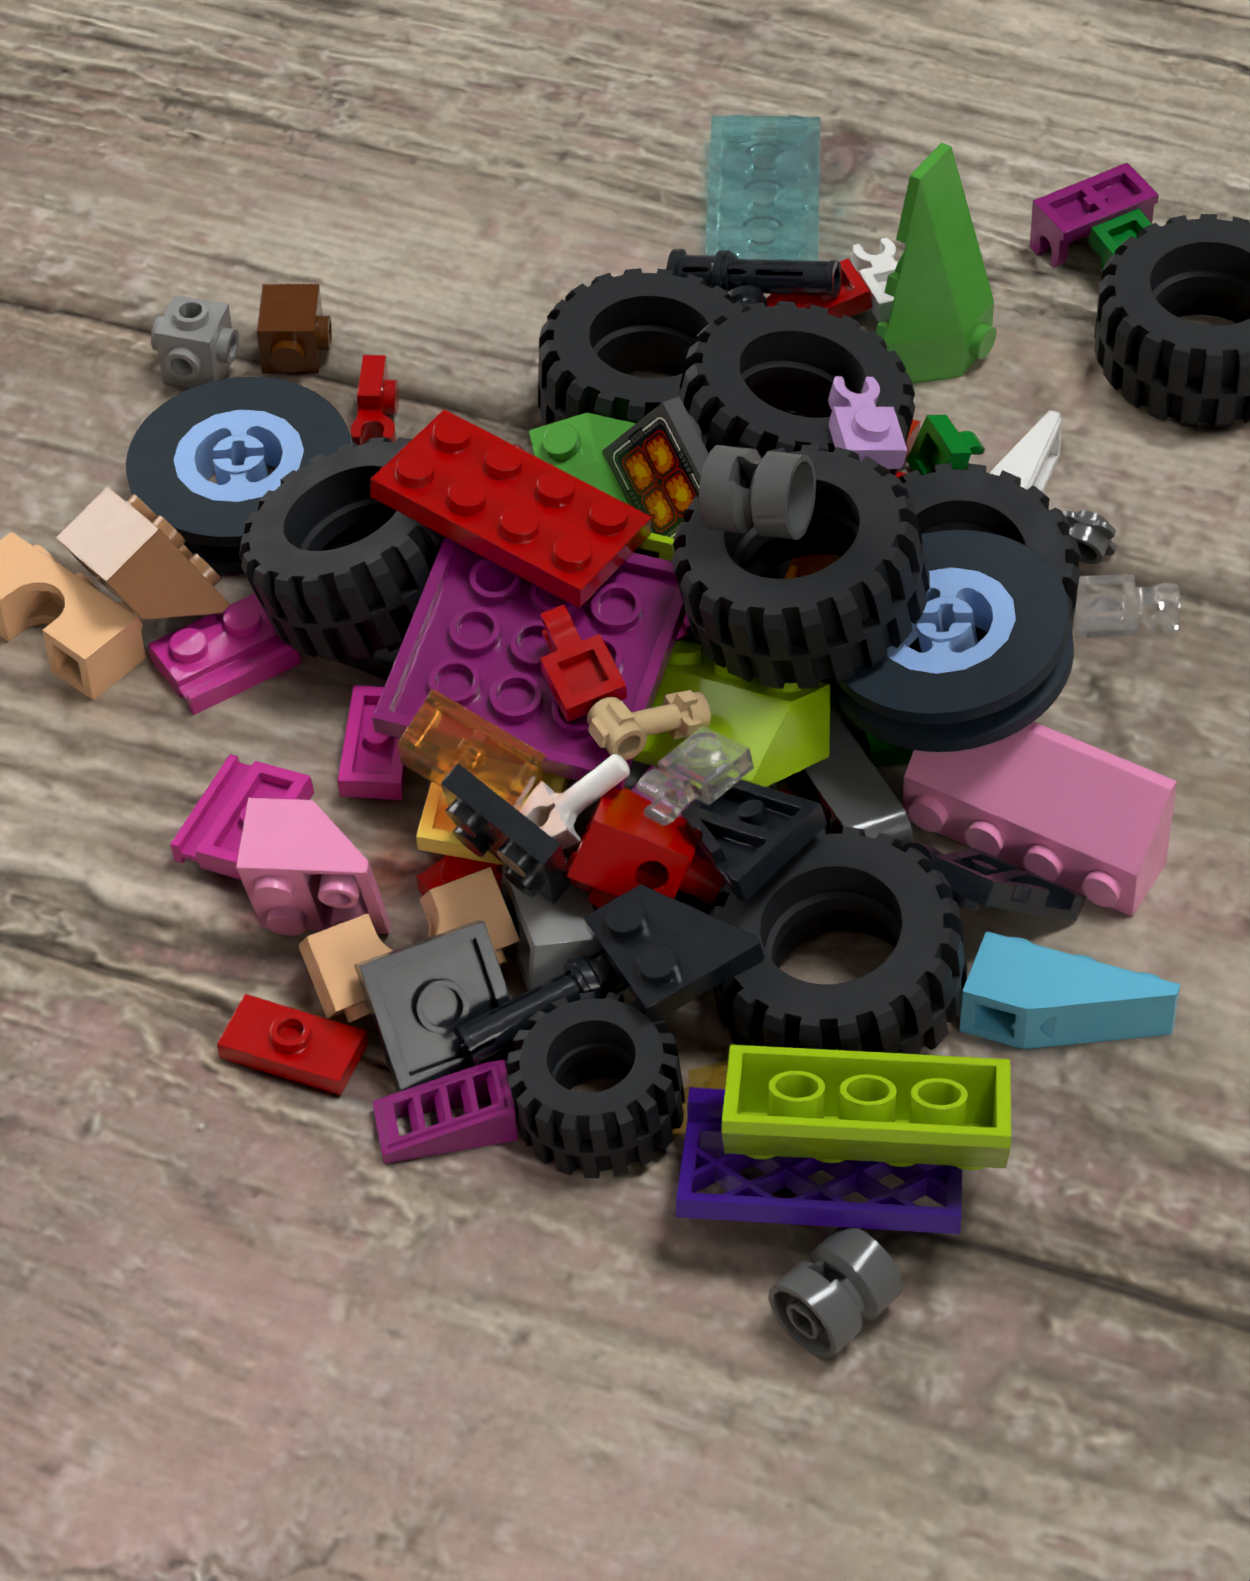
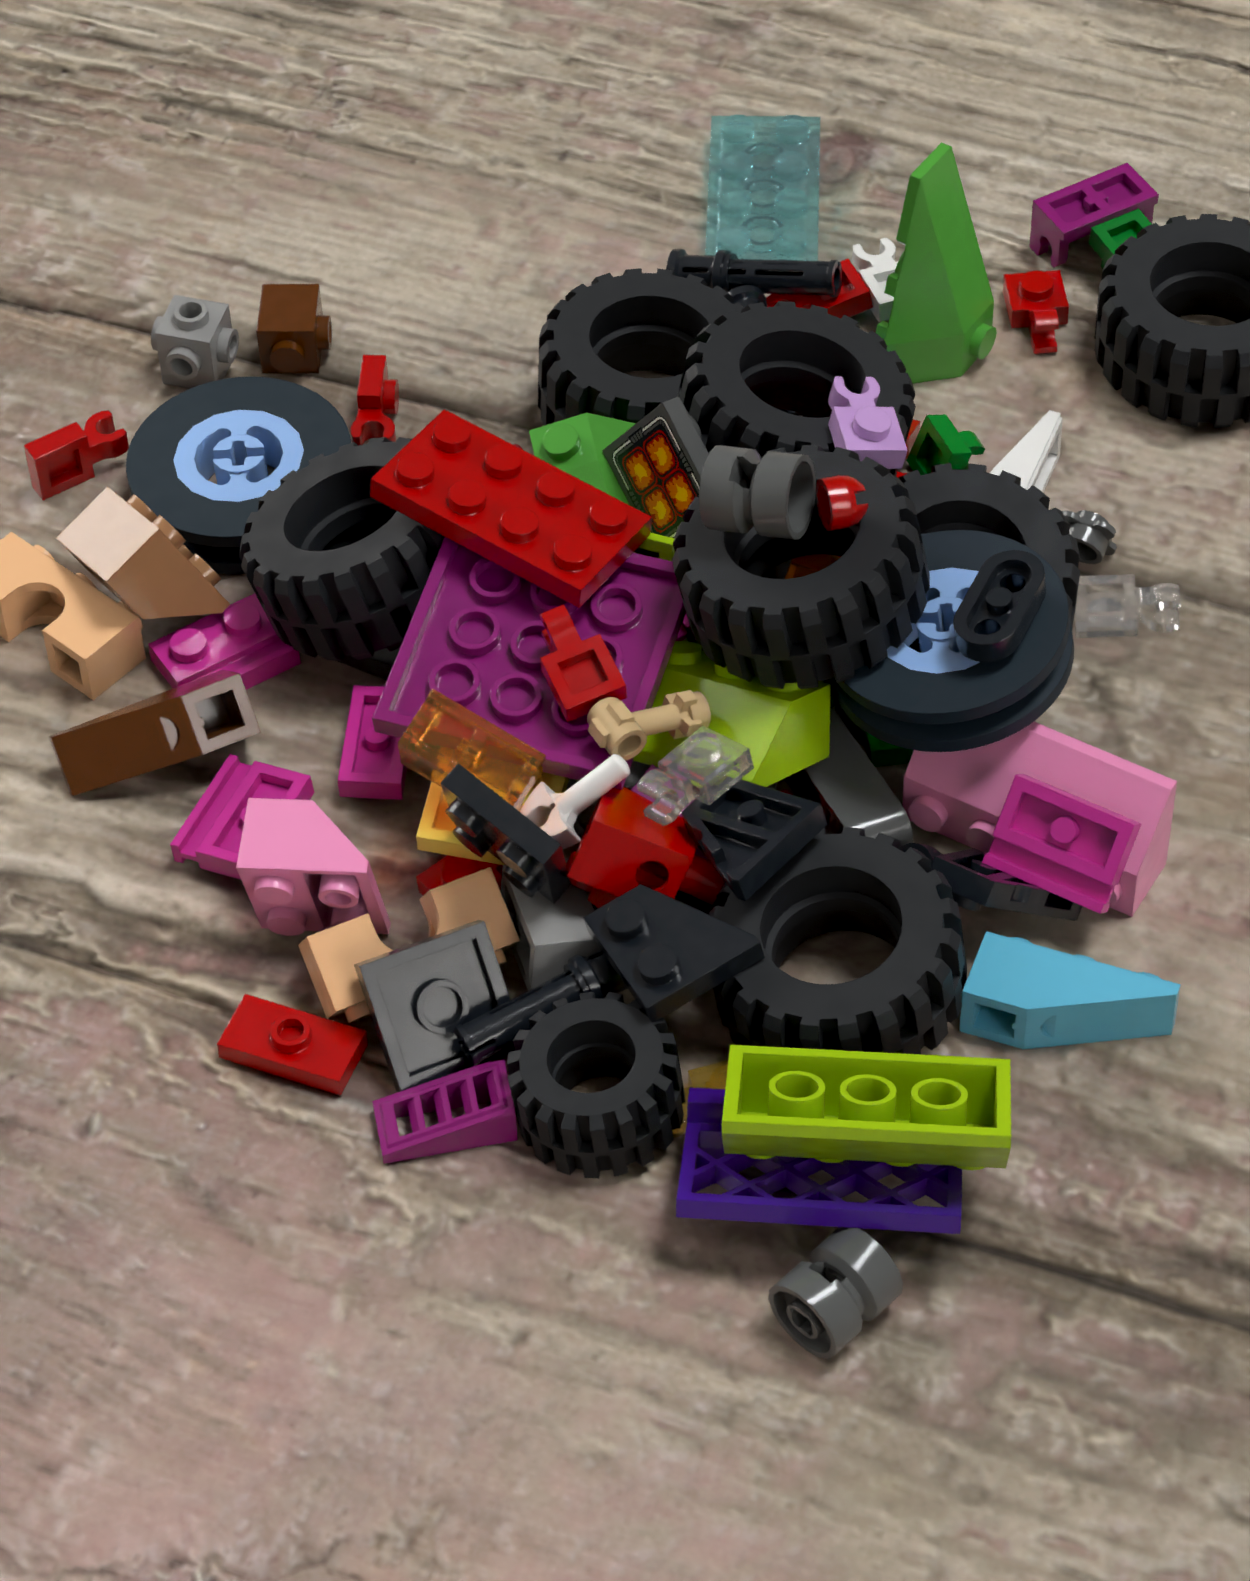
(68, 454): none -> red plate
(156, 732): none -> reddish brown slope
(838, 502): none -> red hinge
(992, 615): none -> black plate
(1038, 303): none -> red plate
(1061, 843): none -> dark pink plate

